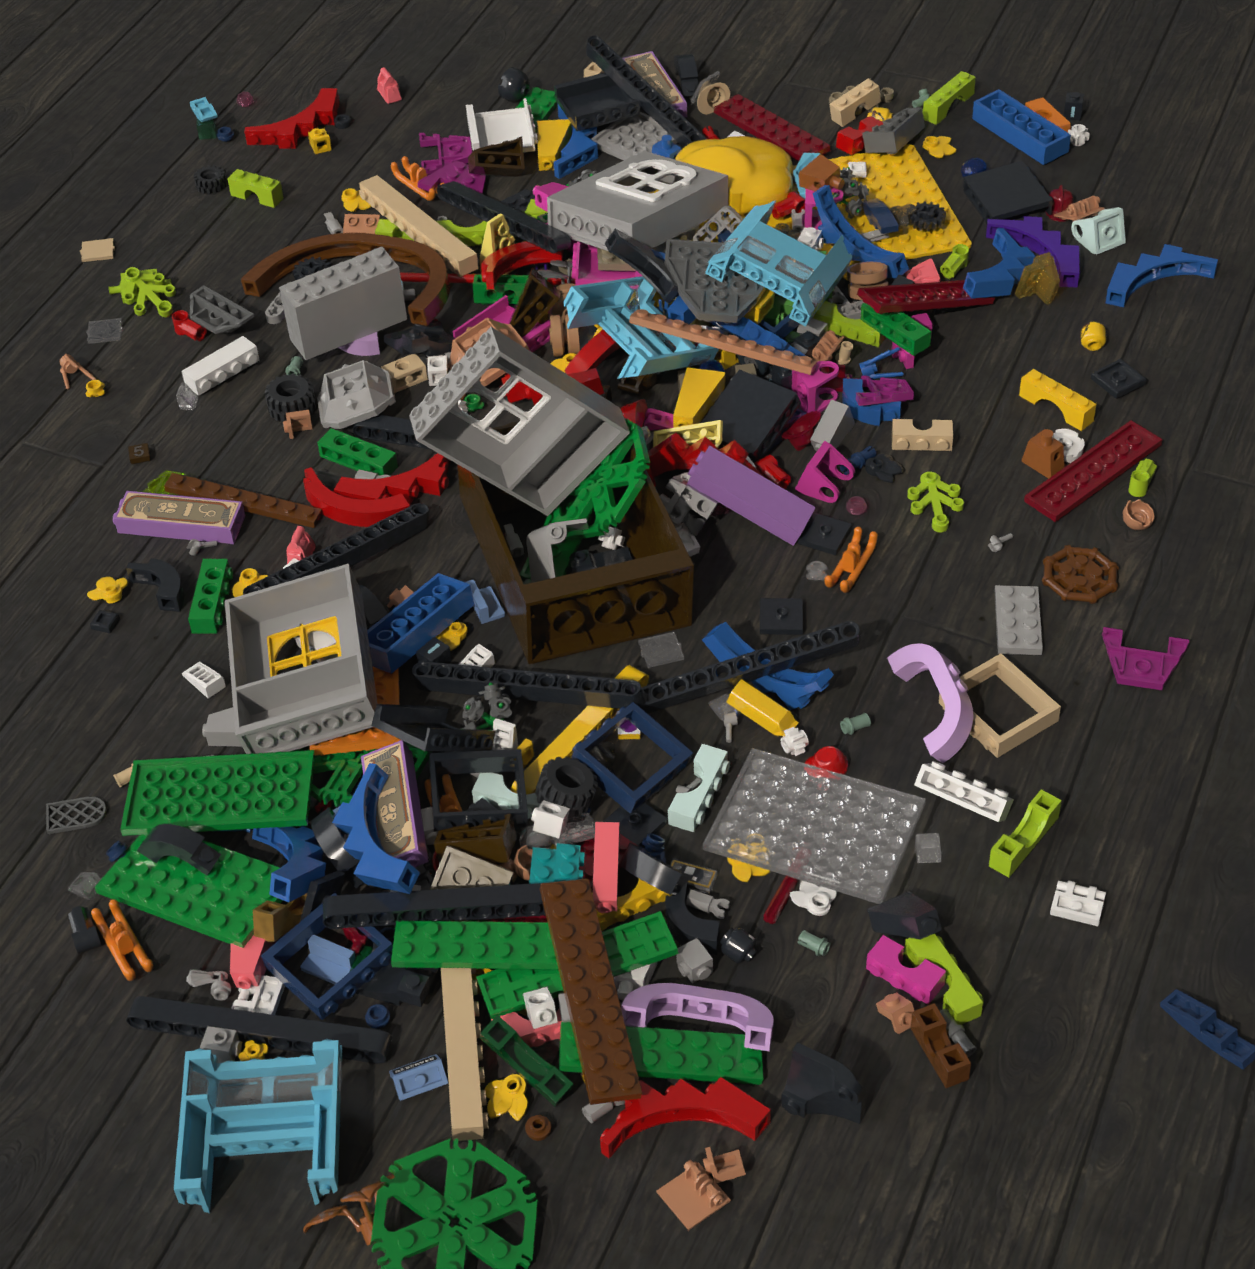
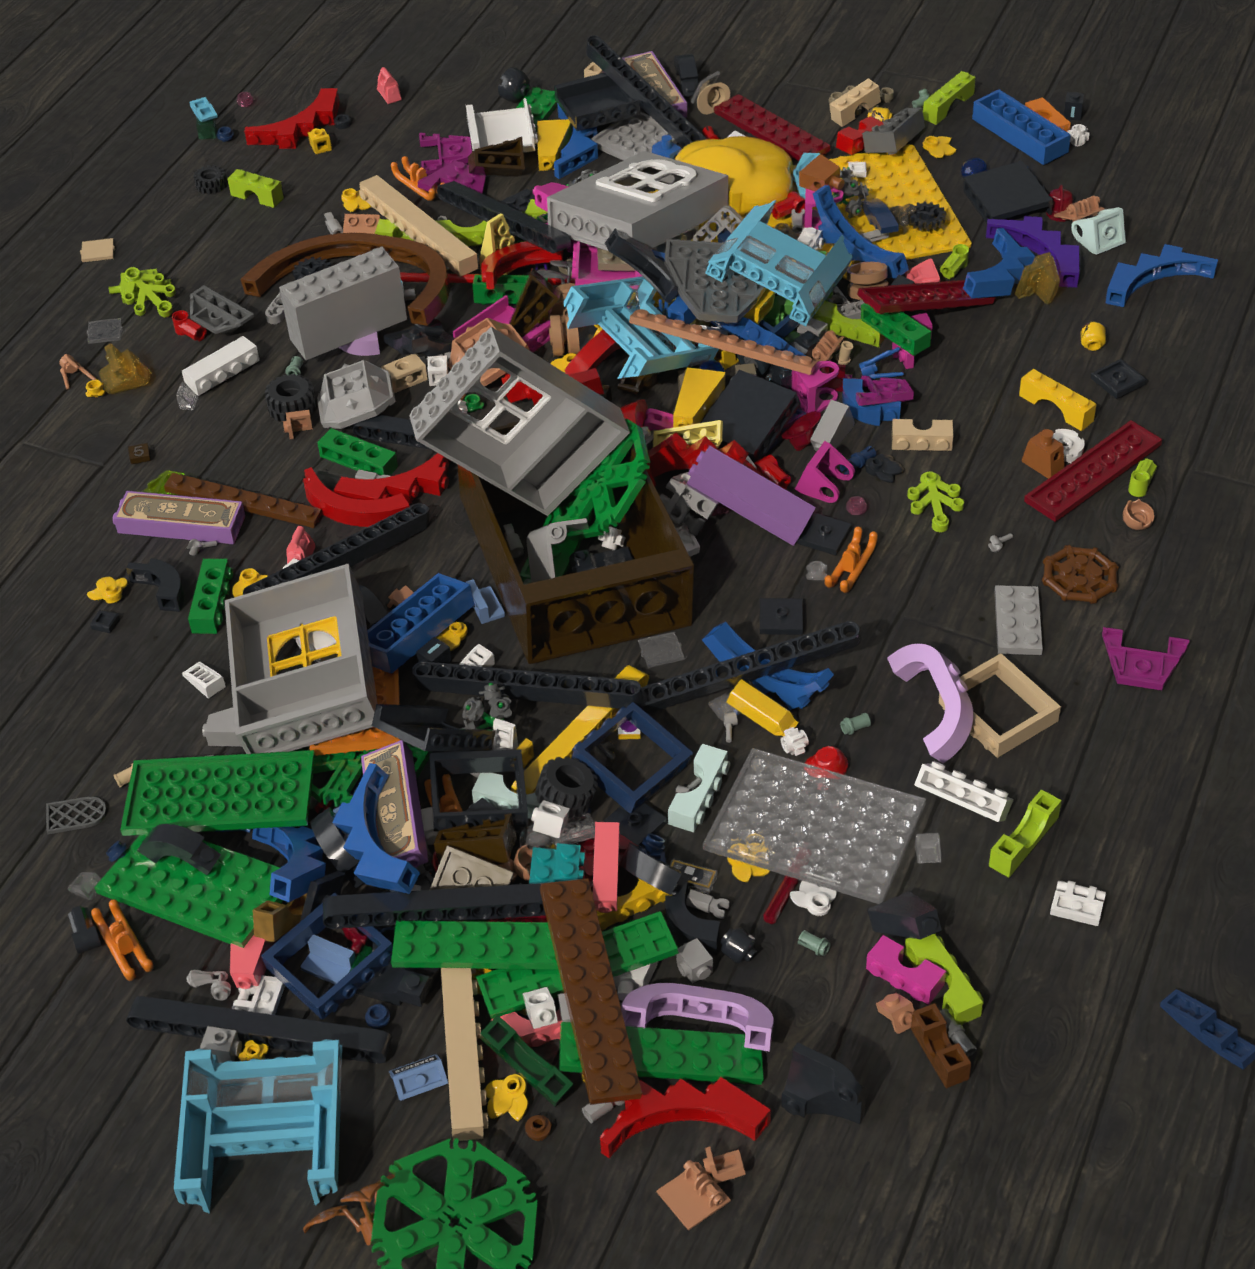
(123, 371): none -> clear yellow piece

